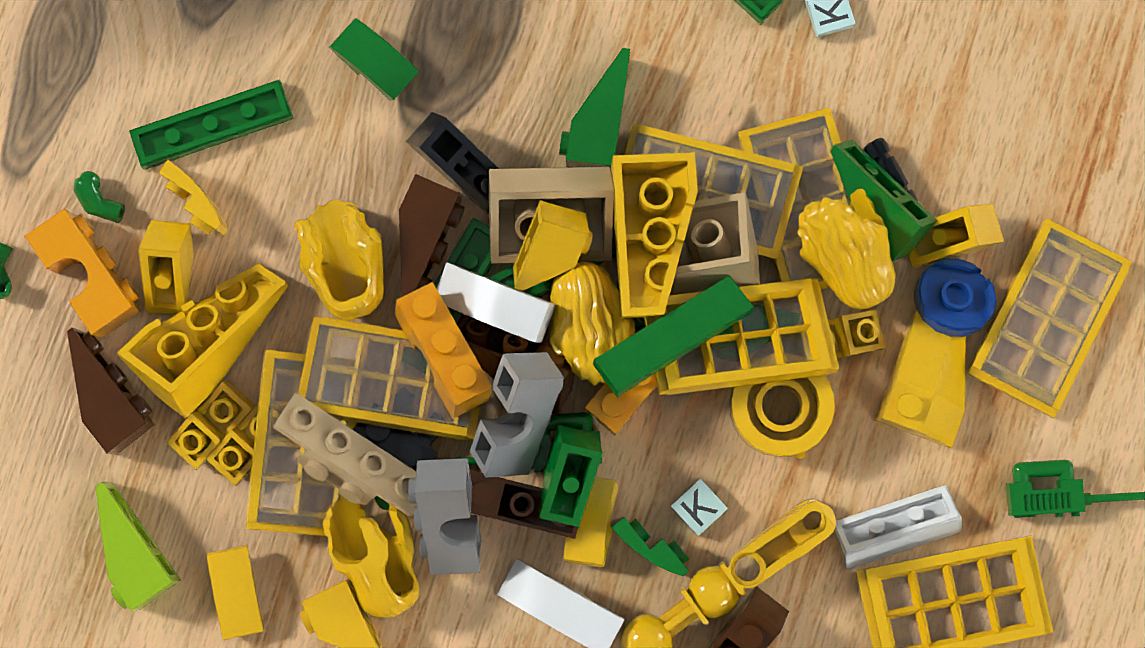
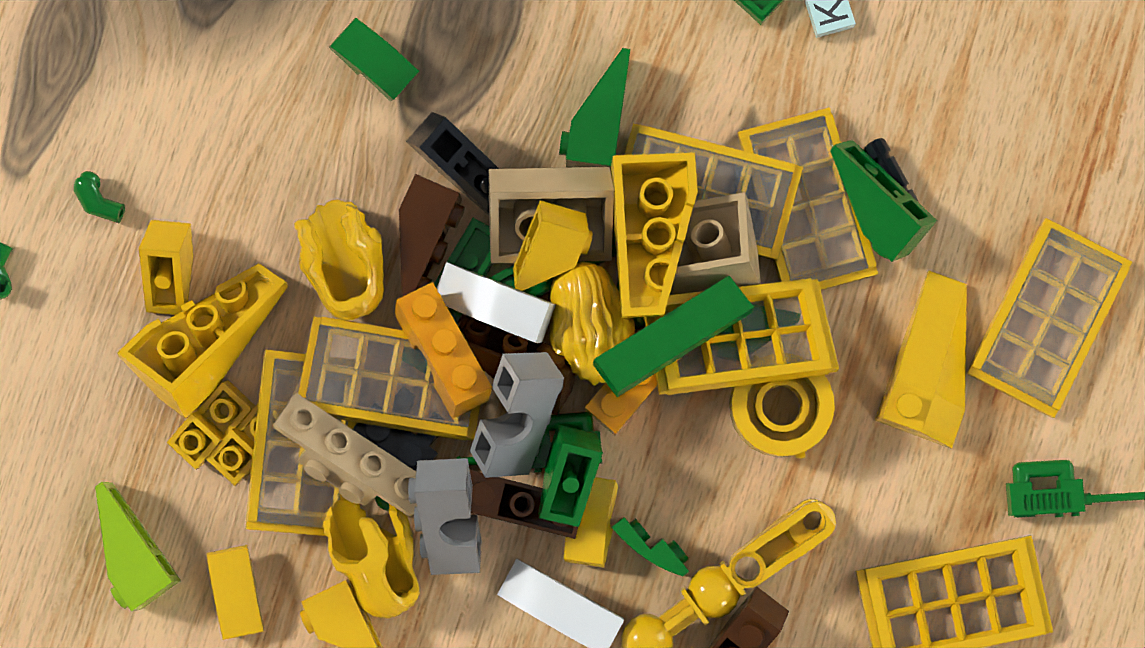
(104, 401): reddish brown slope -> none
(106, 299): light orange arch -> none
(204, 211): yellow slope -> none
(211, 124): green tile -> none
(699, 507): light aqua tile -> none
(848, 249): yellow hair -> none
(856, 334): yellow slope -> none
(897, 527): white slope -> none
(954, 297): blue tile -> none
(958, 234): yellow slope -> none

